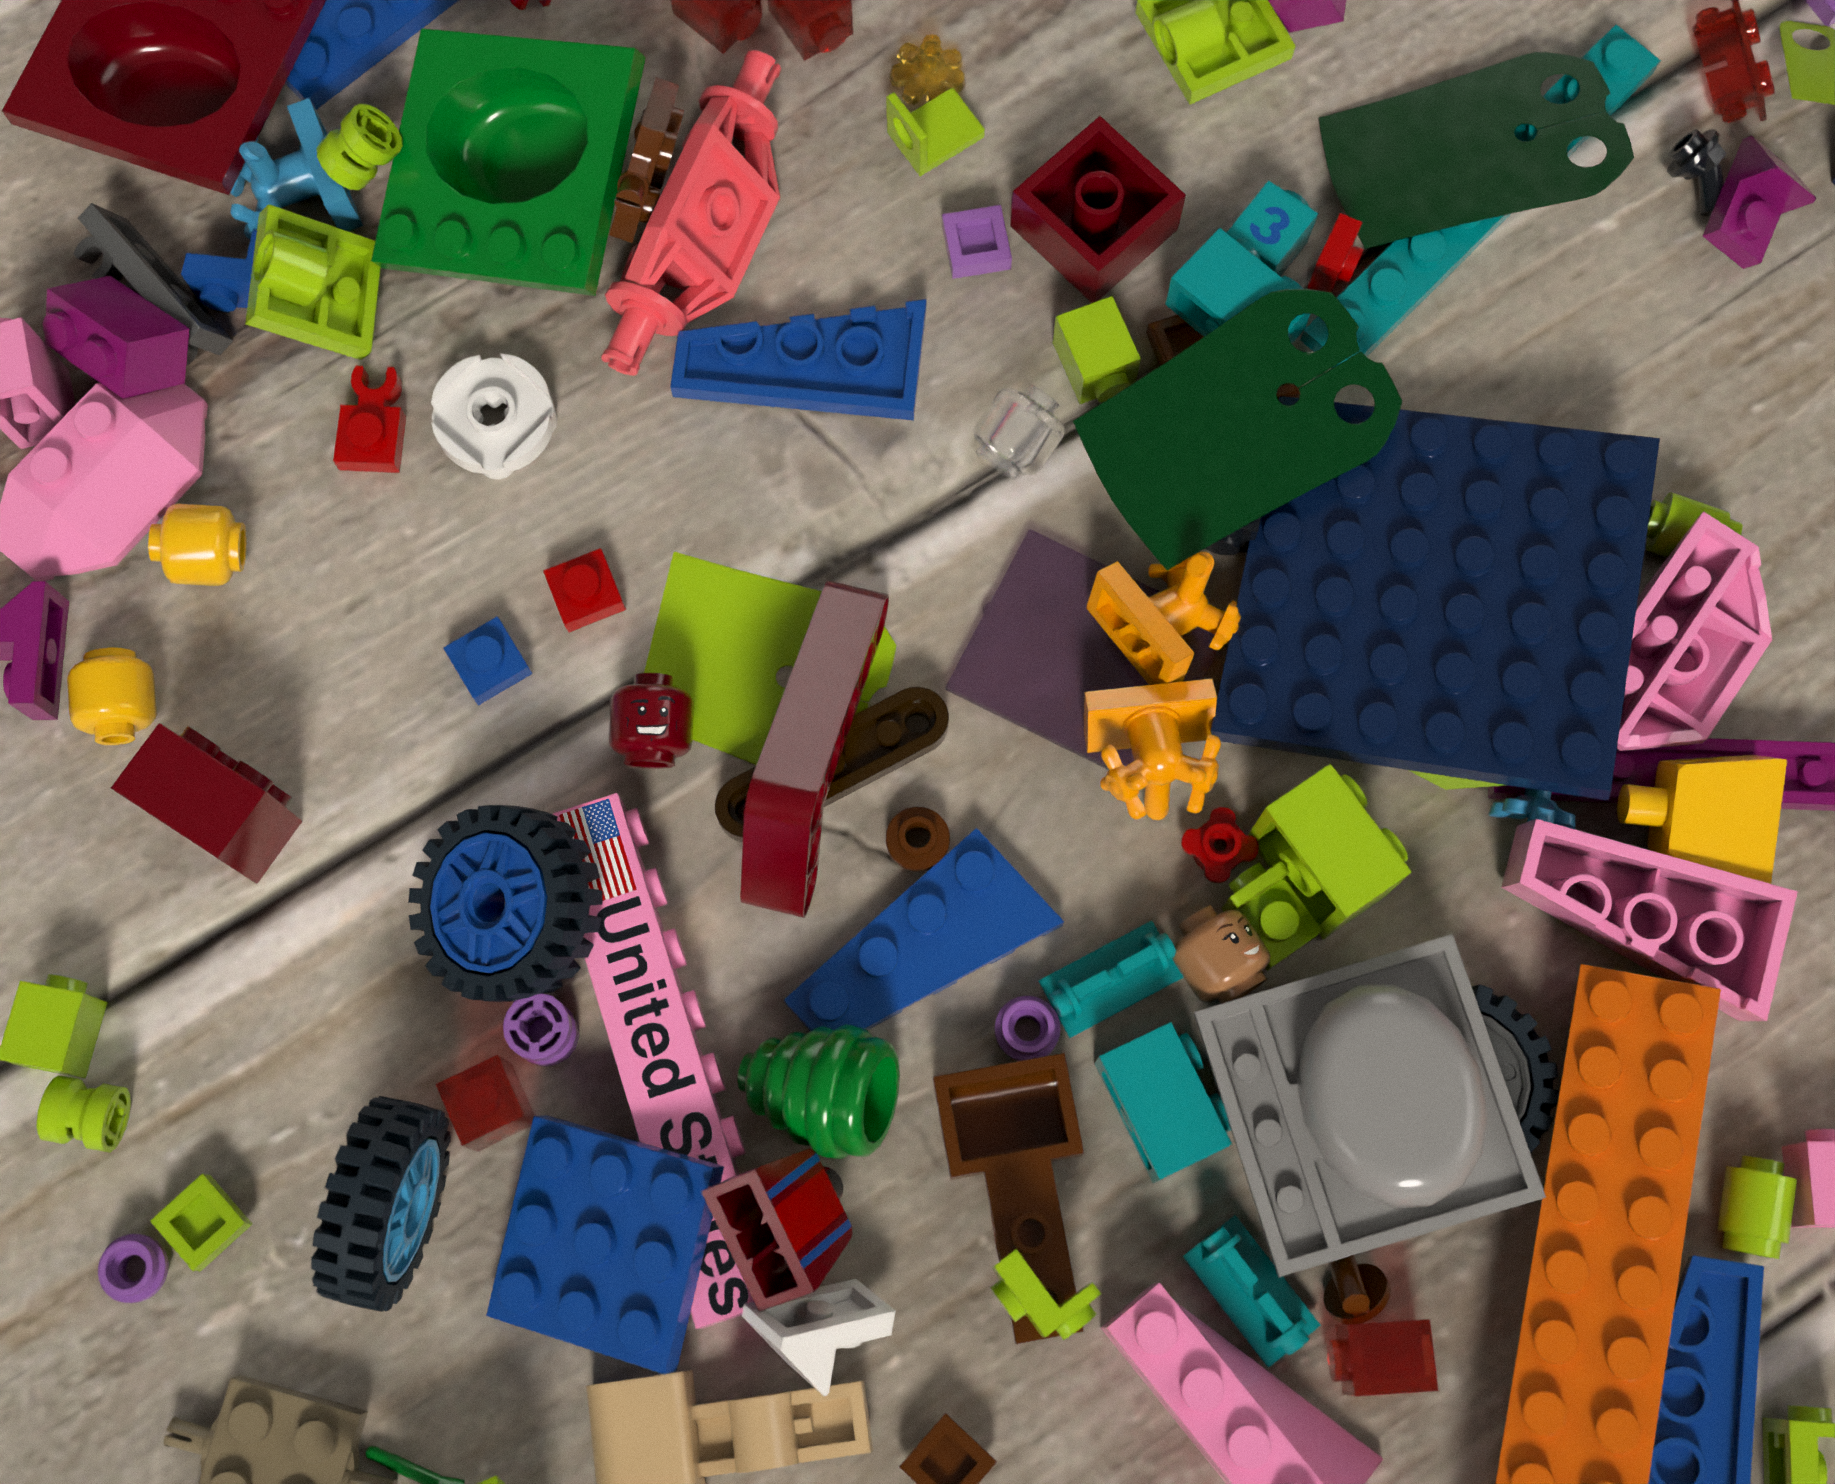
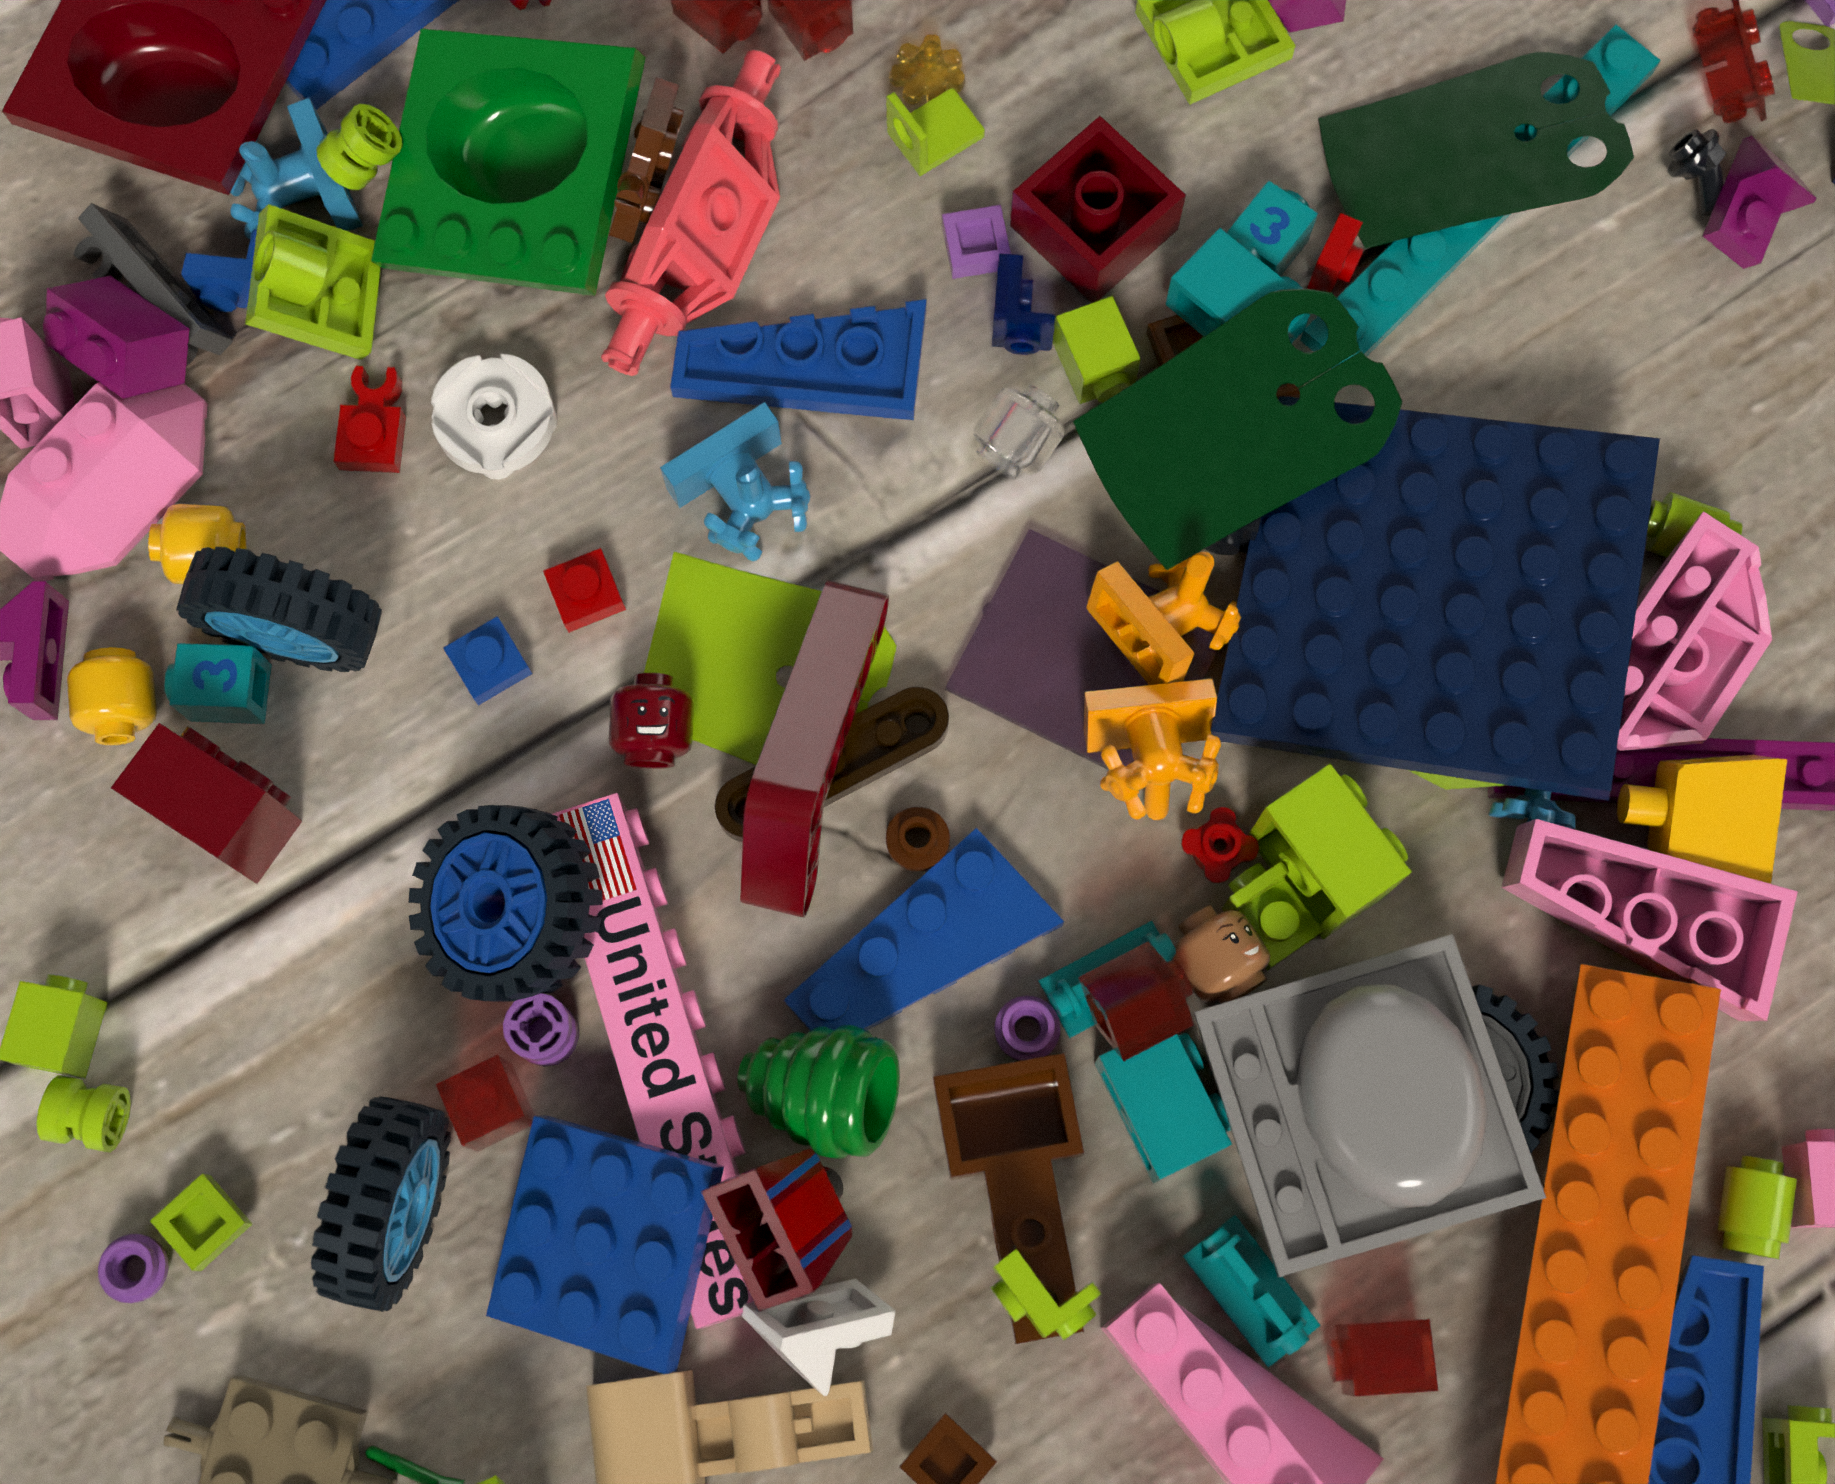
(219, 683): none -> teal brick
(279, 609): none -> black wheel
(729, 465): none -> dark azure piece
(1013, 322): none -> clear blue bracket
(1138, 1000): none -> clear red brick
(1355, 1291): reddish brown plate -> none

